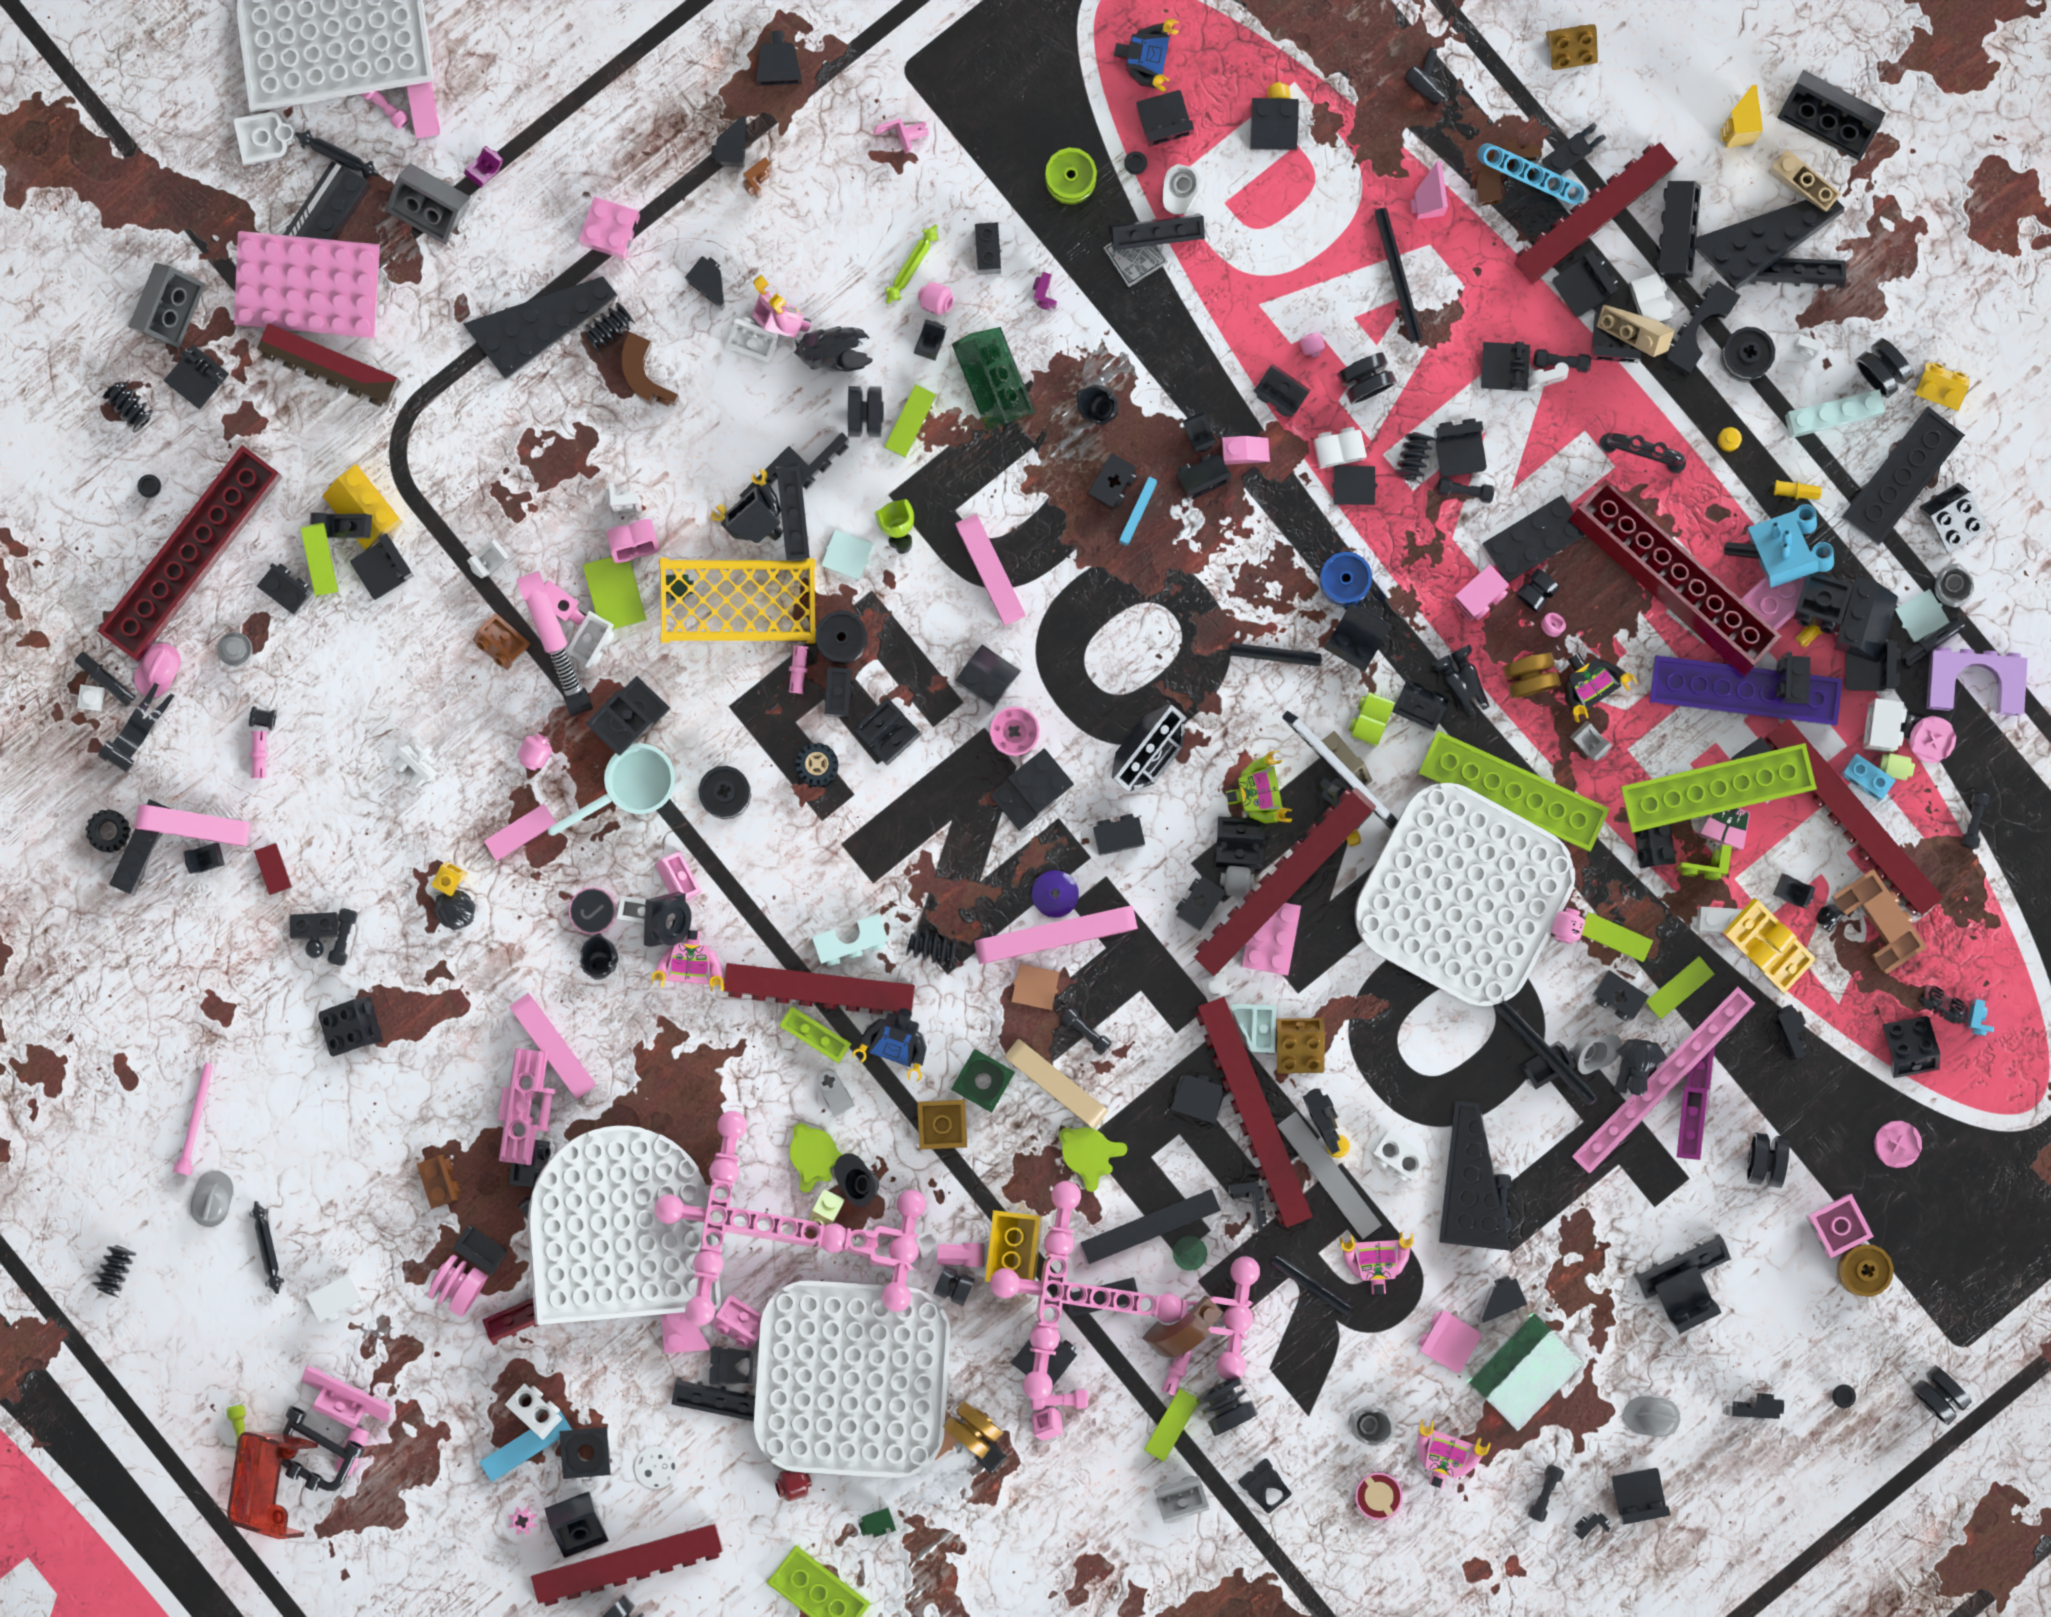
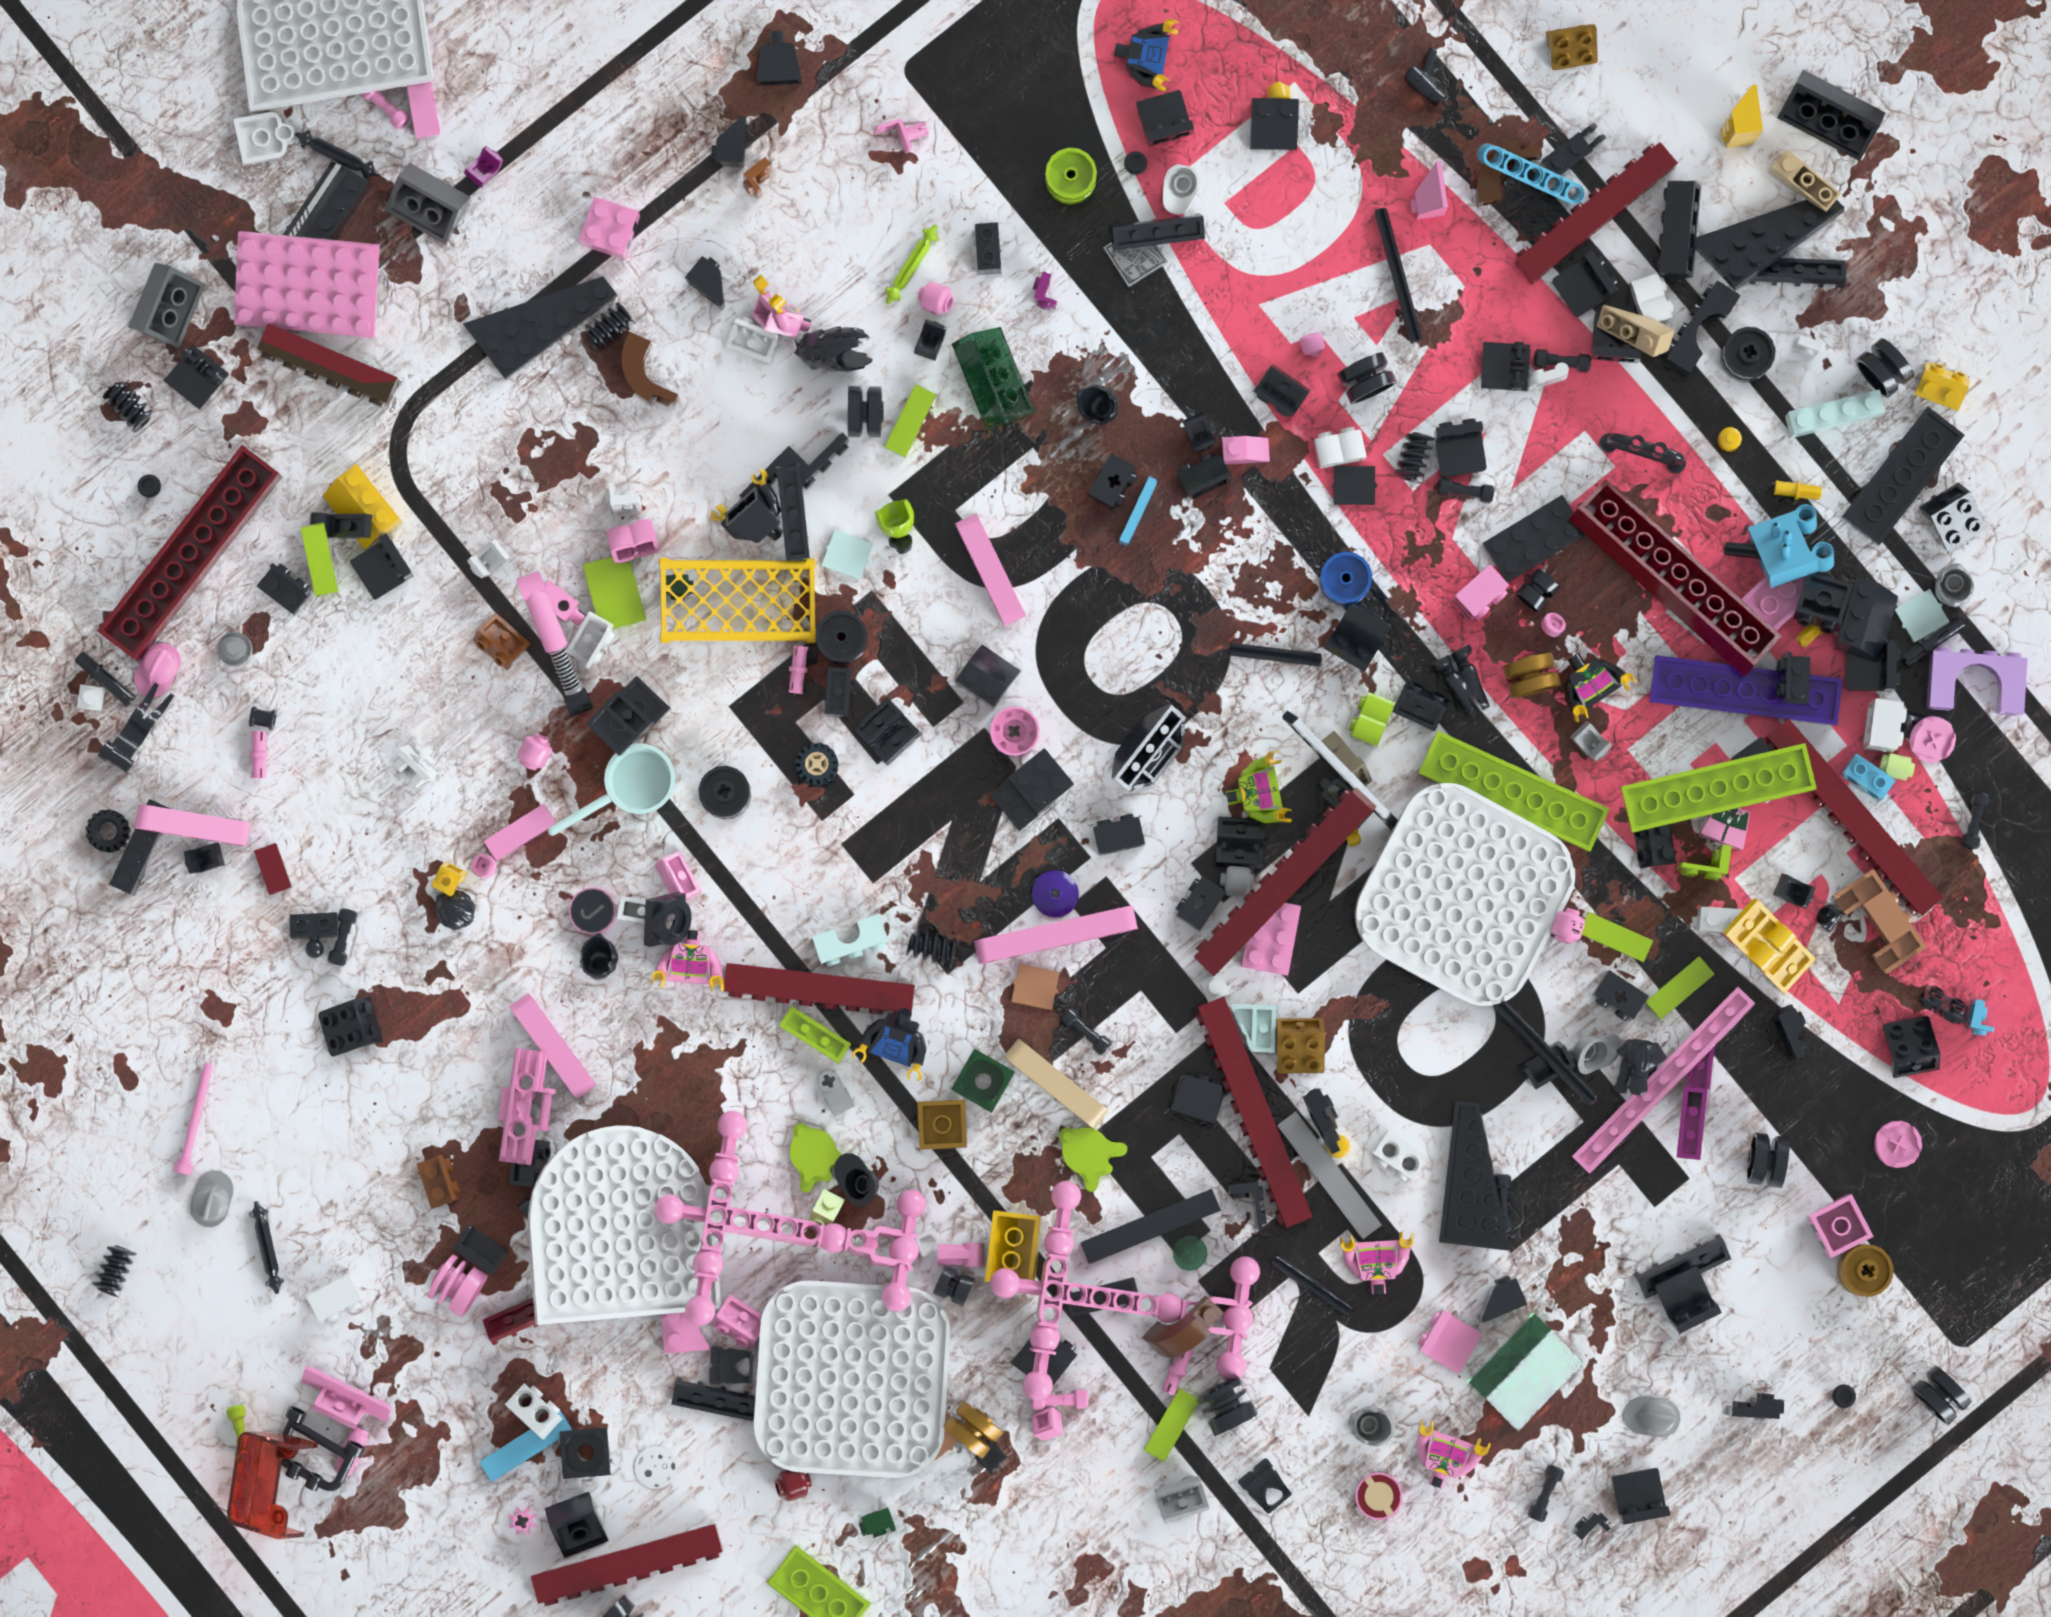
(484, 865): none -> bright pink tile

